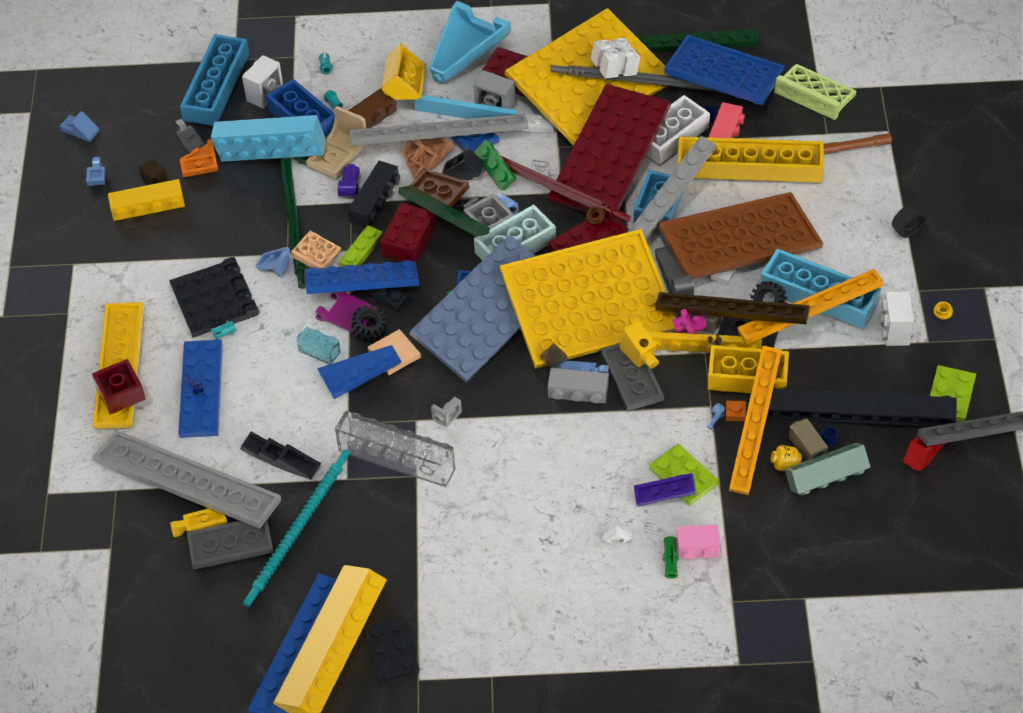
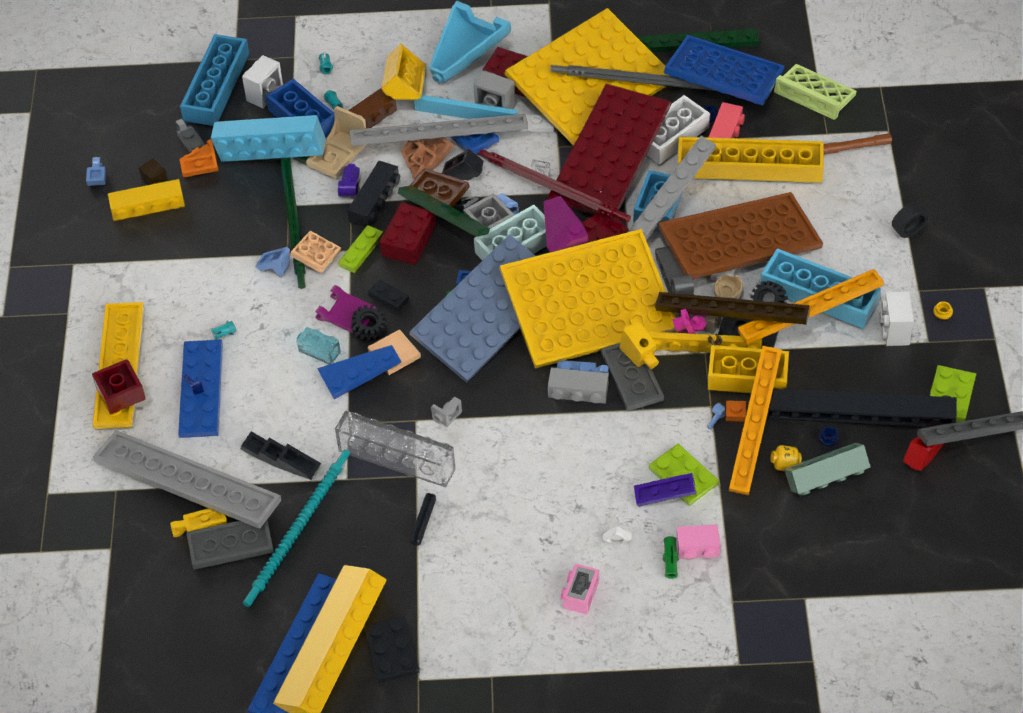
(80, 127): medium blue slope -> none
(212, 298): black hinge -> none
(361, 277): blue plate -> none
(422, 519): none -> black axle
(495, 165): green plate -> none
(553, 356): clear smoke plate -> none
(562, 226): none -> magenta wedge
(580, 588): none -> brick
(595, 210): reddish brown plate -> none
(615, 58): white brick -> none
(728, 287): none -> tan hair
(807, 439): dark tan brick -> none

